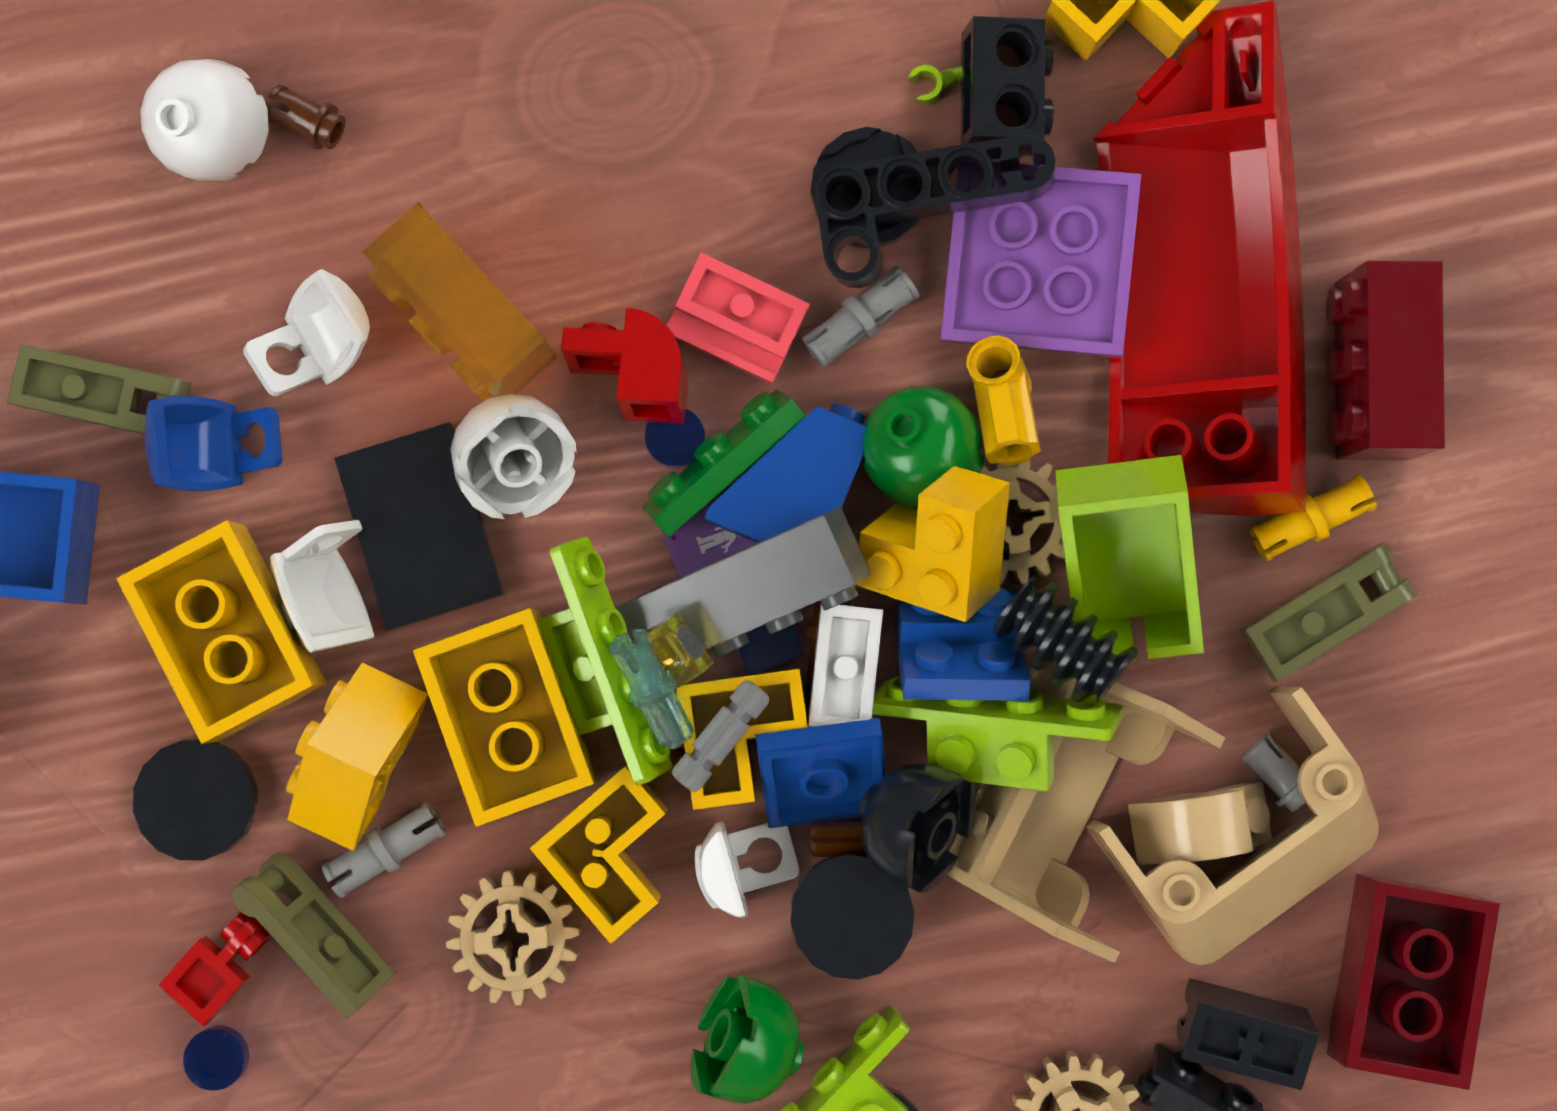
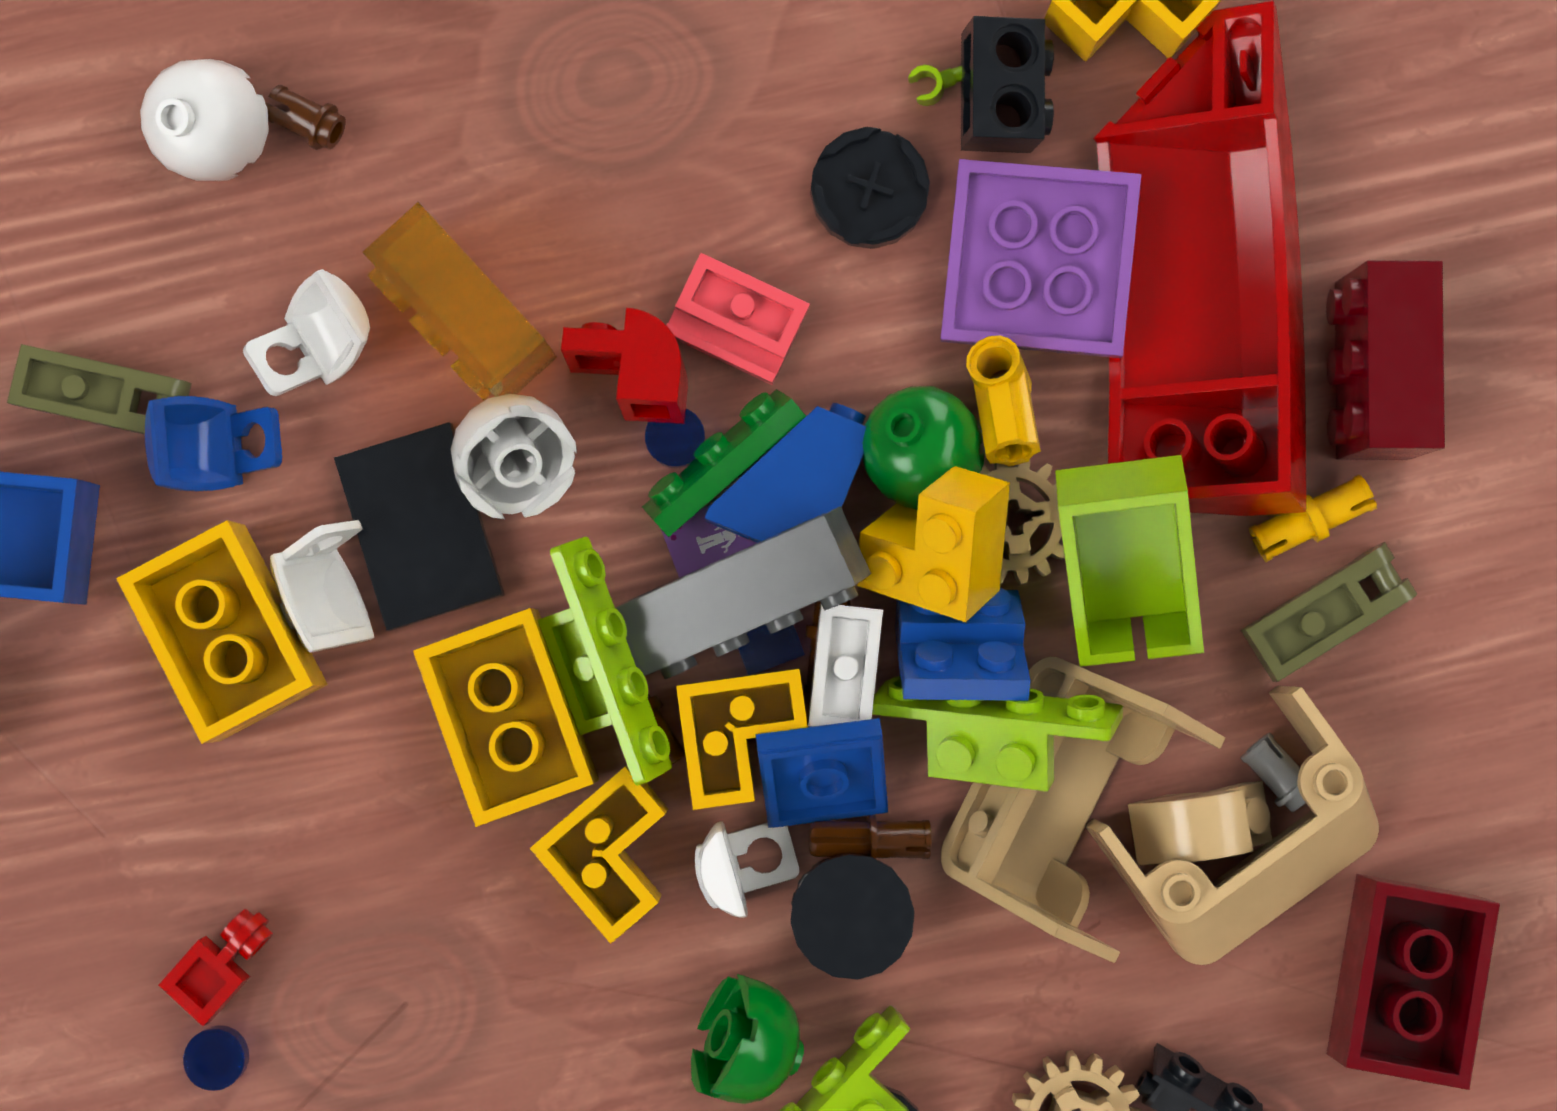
(195, 800): black tile -> none
(313, 933): olive plate -> none
(353, 754): yellow brick -> none
(384, 849): light grey pin -> none
(487, 939): tan gear -> none
(652, 688): clear light blue axle -> none
(678, 649): clear yellow plate -> none
(720, 736): light grey axle -> none
(860, 317): light grey pin -> none
(914, 822): black cylinder -> none
(935, 197): black beam -> none
(1063, 641): black piece -> none
(1247, 1034): black hinge -> none

